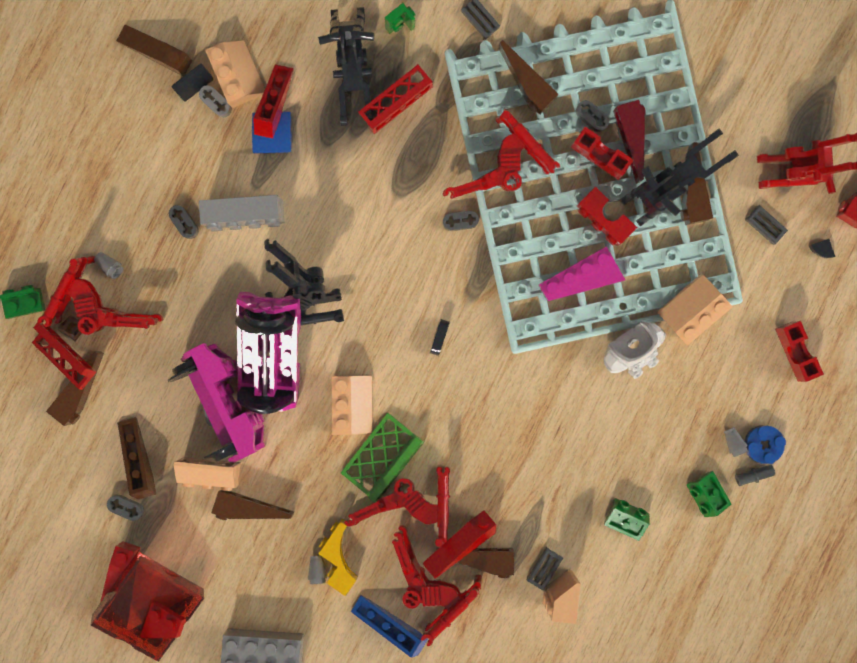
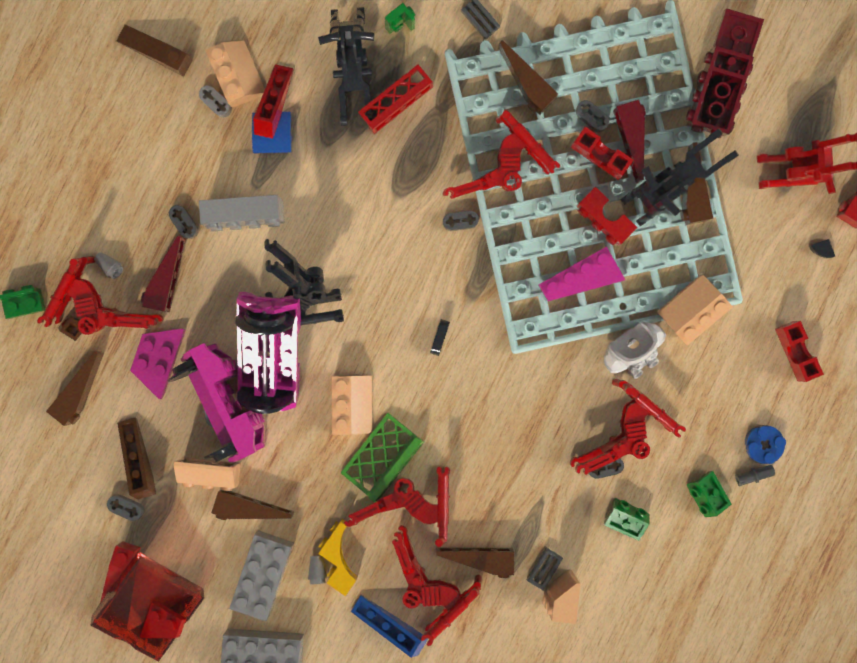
(66, 353): red fence -> none
(156, 359): none -> dark pink wing
(162, 285): none -> dark red slope
(192, 82): black slope -> none
(261, 575): none -> light grey brick
(461, 544): red slope -> none
(608, 471): none -> dark grey beam
(632, 432): none -> red piece
(725, 74): none -> dark red wedge
(735, 442): light grey cone -> none
(761, 230): dark grey tile -> none

